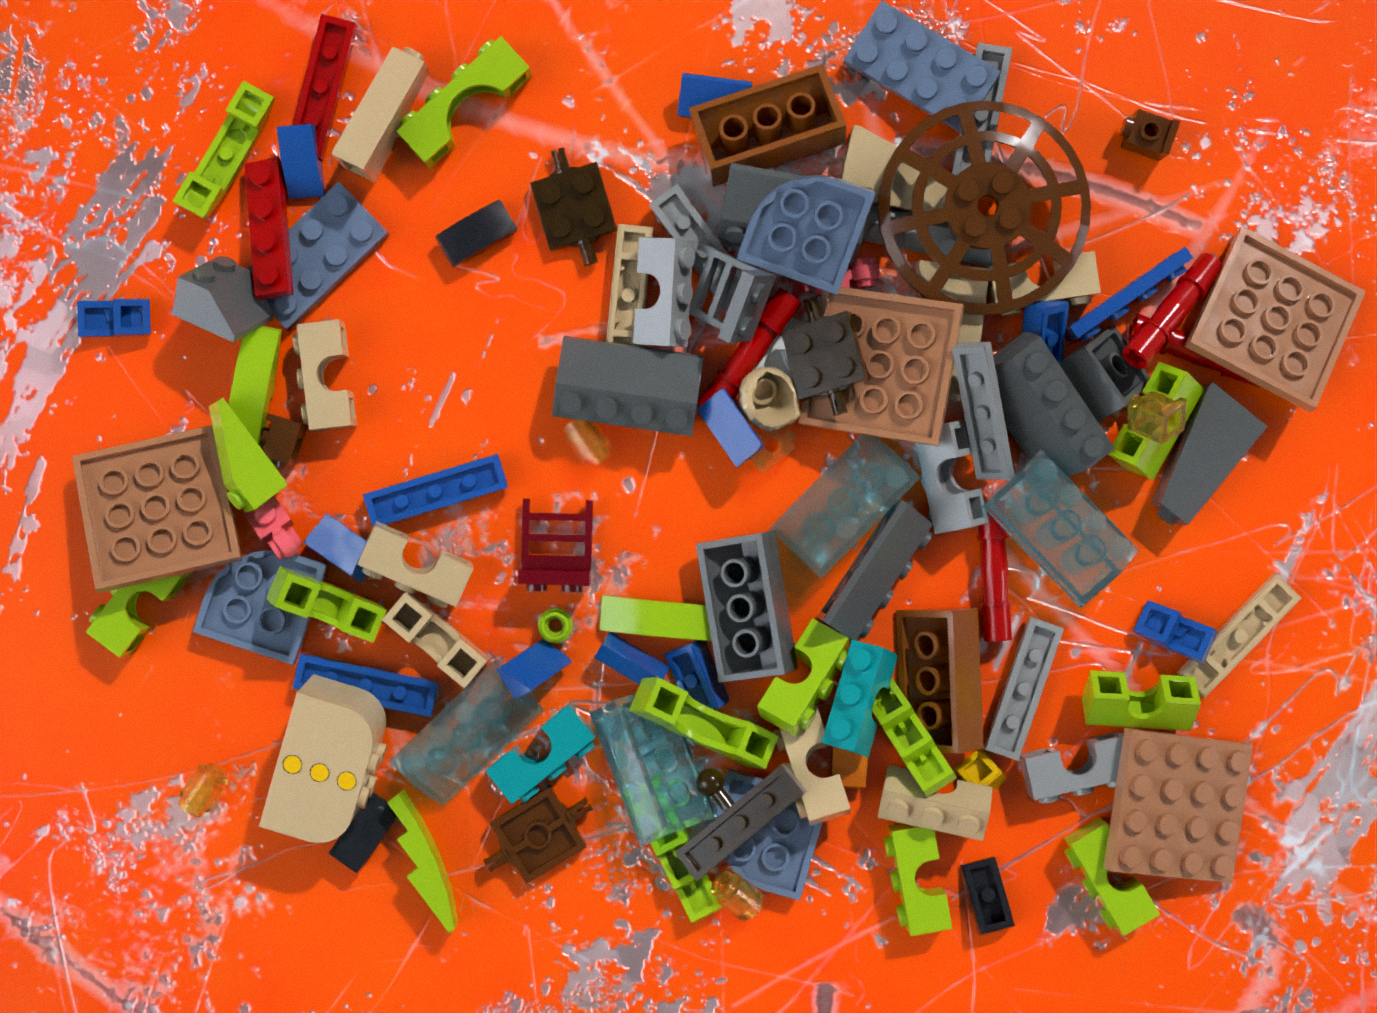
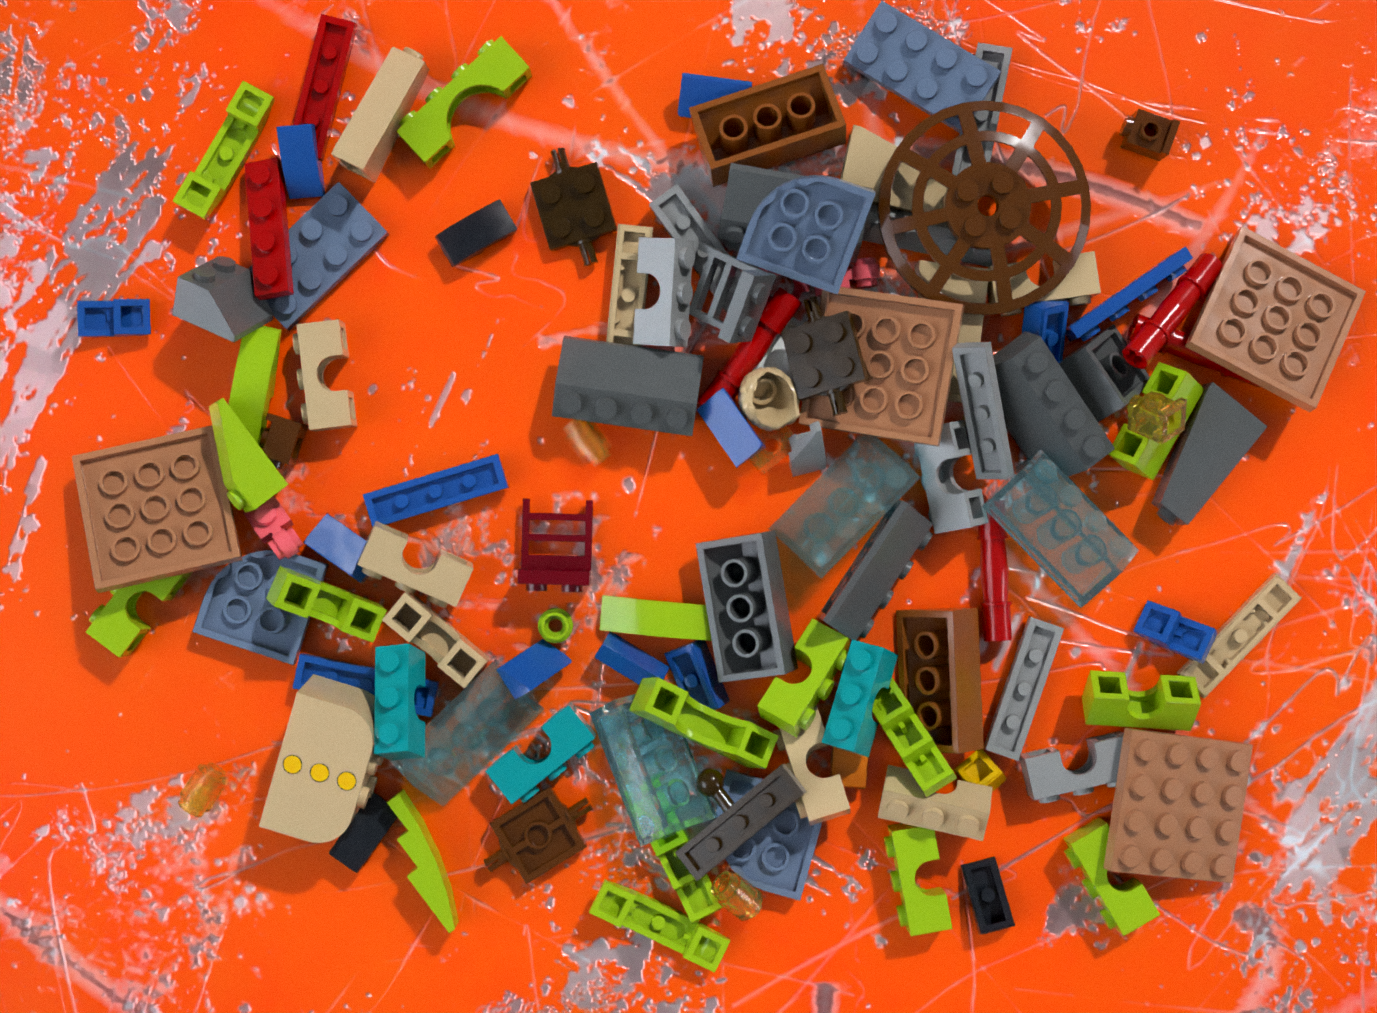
(396, 725): none -> teal arch
(660, 923): none -> lime slope
(807, 451): none -> light grey slope

